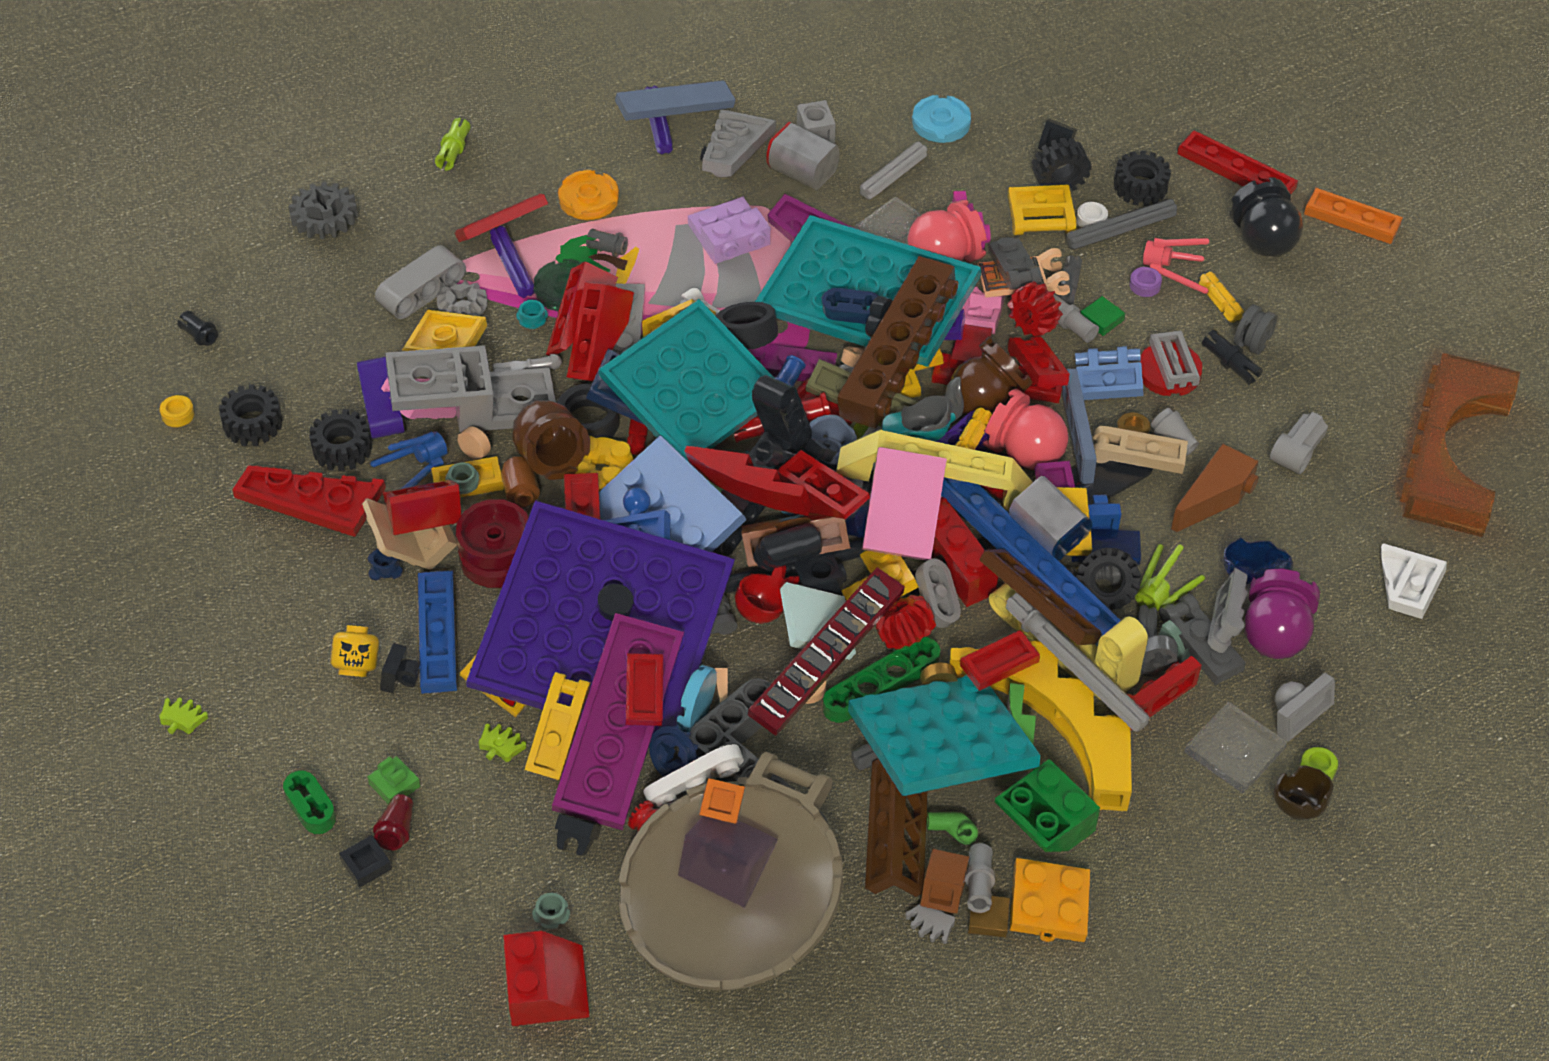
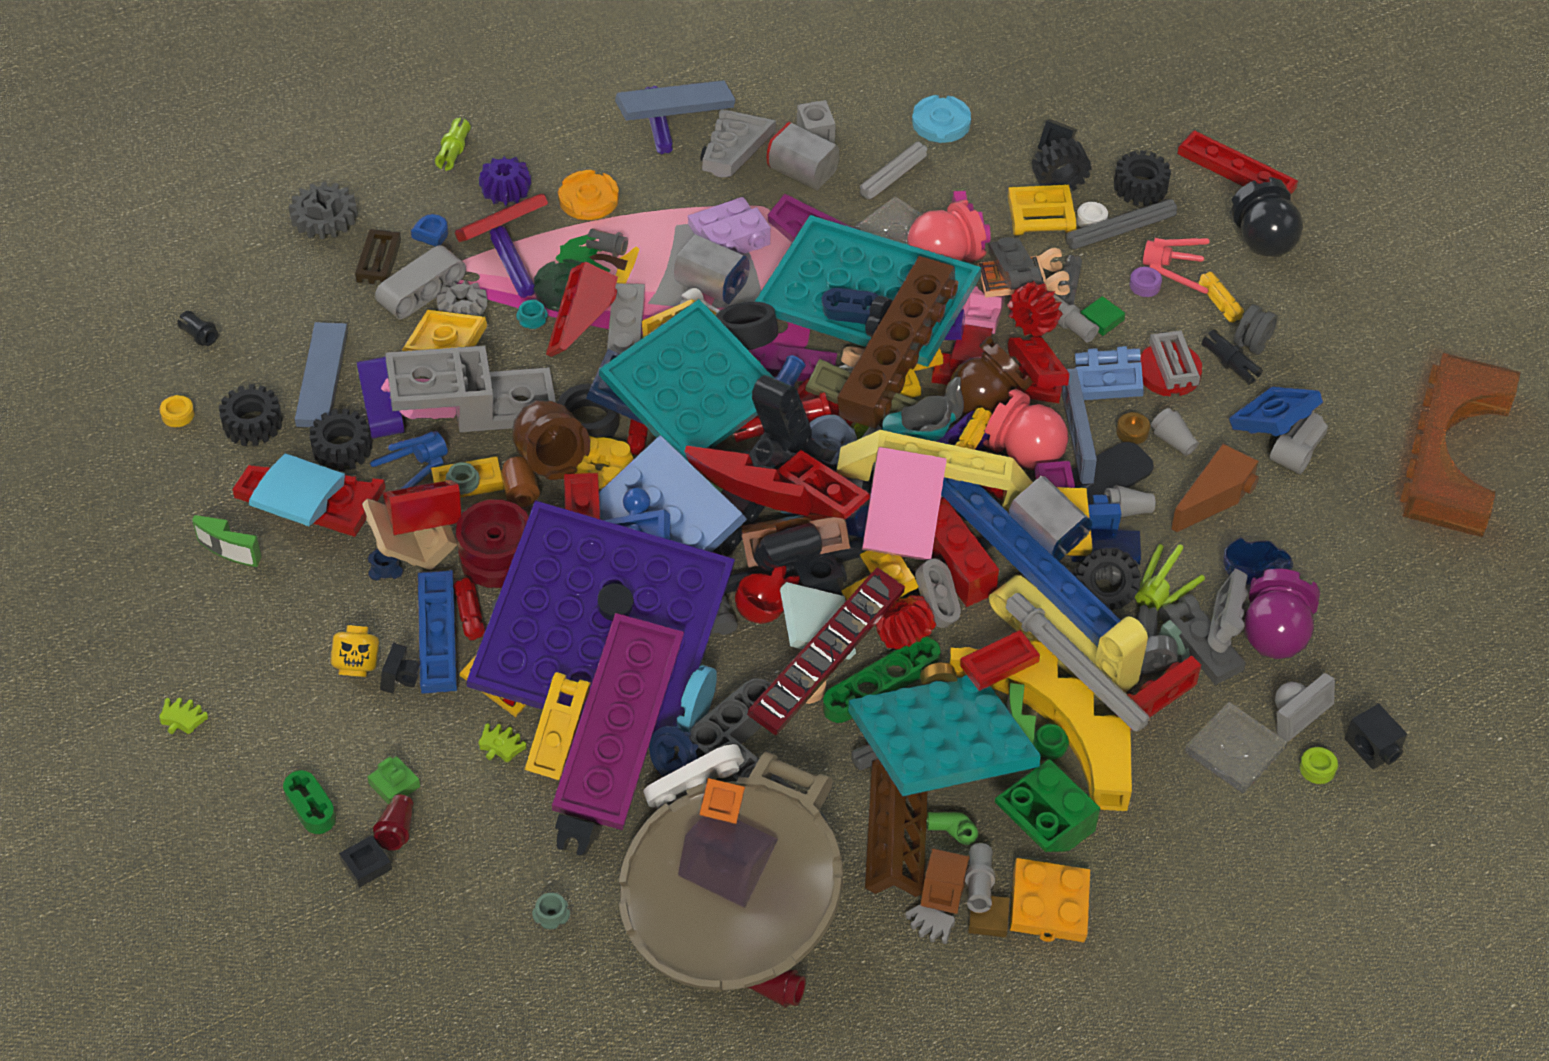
(234, 546): none -> bright green slope
(296, 489): none -> medium azure slope
(321, 372): none -> sand blue tile
(373, 275): none -> dark brown tile
(430, 230): none -> blue tile
(469, 609): none -> red axle
(474, 443): light nougat tile -> none
(505, 180): none -> dark purple gear
(544, 978): red slope -> none
(552, 362): light grey piece -> none
(600, 323): red slope -> none
(638, 819): red bush -> none
(644, 689): red tile -> none
(711, 269): none -> flat silver piece
(721, 684): light nougat piece -> none
(784, 989): none -> dark red cone
(1041, 597): reddish brown tile -> none
(1051, 741): none -> green plate
(1131, 501): none -> light grey cone
(1139, 449): tan plate -> none
(1276, 410): none -> blue plate
(1303, 793): dark brown hair -> none
(1353, 215): orange tile -> none
(1376, 737): none -> black brick
(1410, 579): white wing -> none

